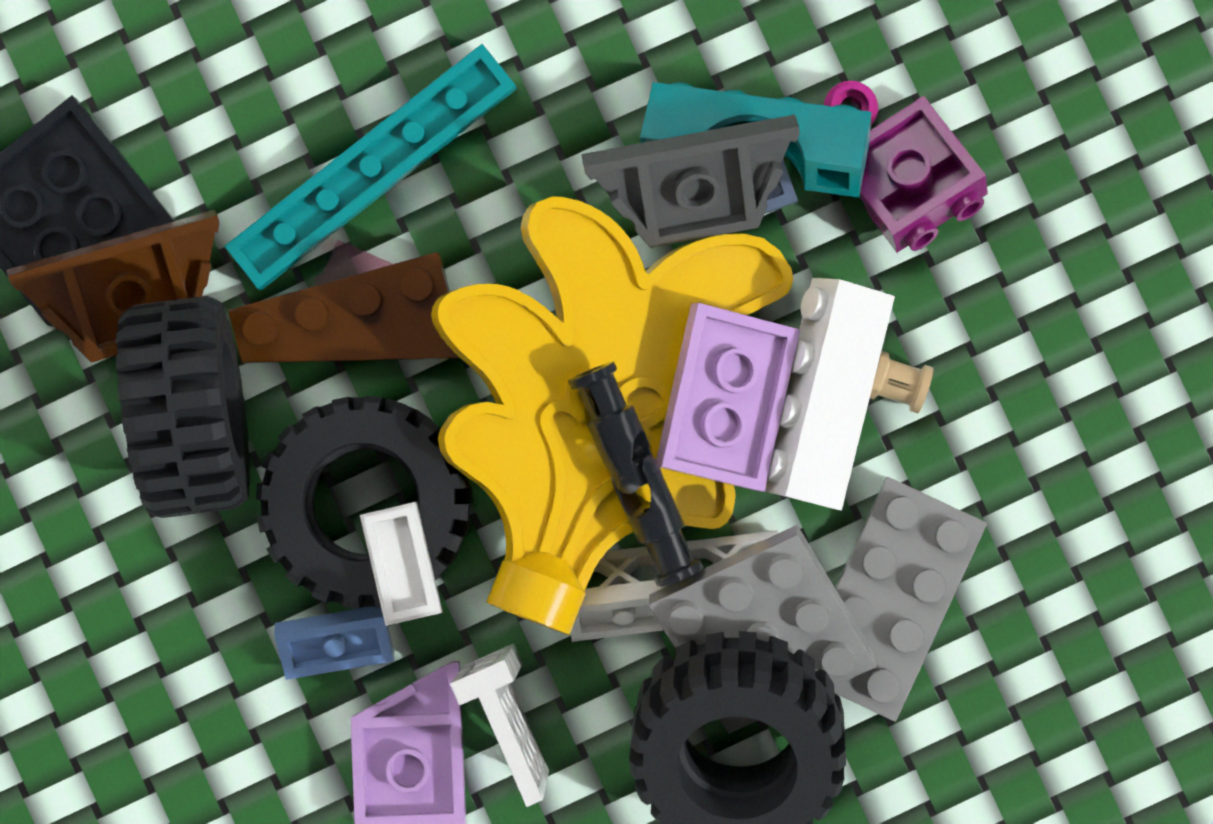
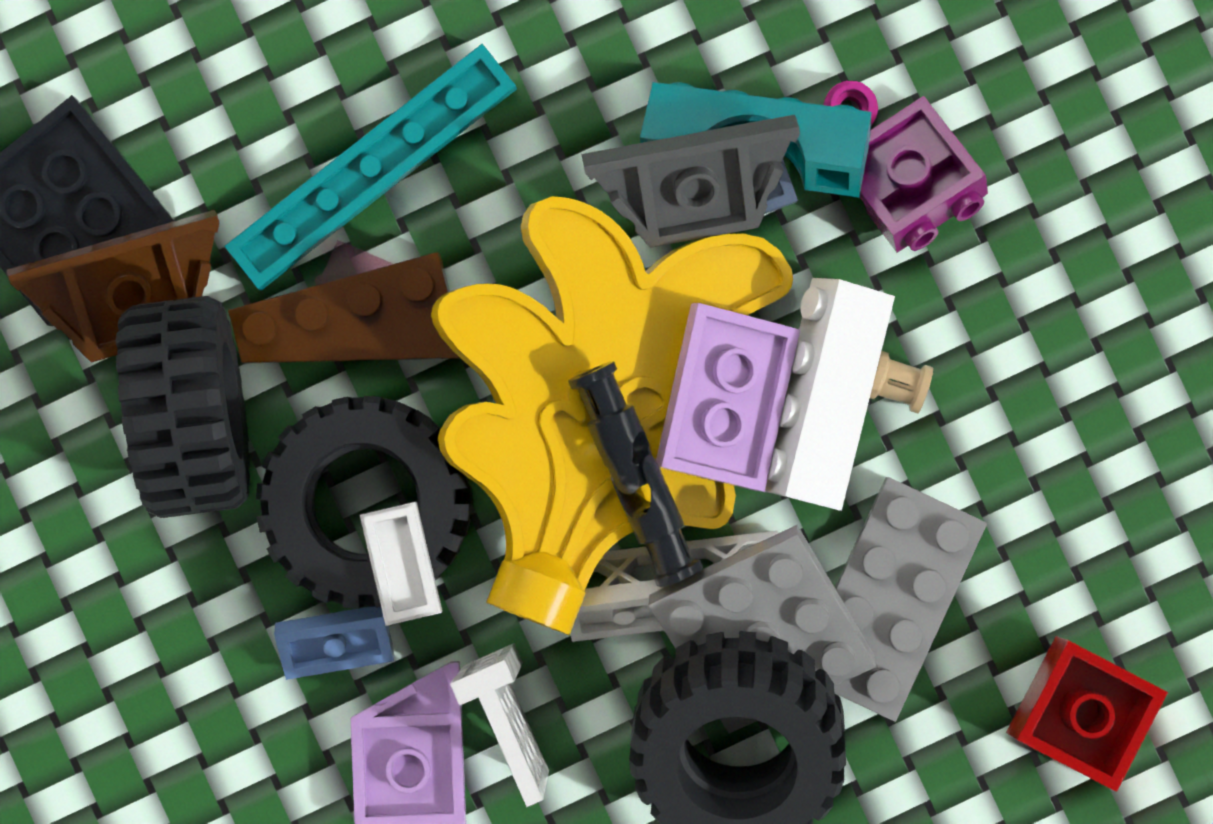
(1086, 713): none -> red brick

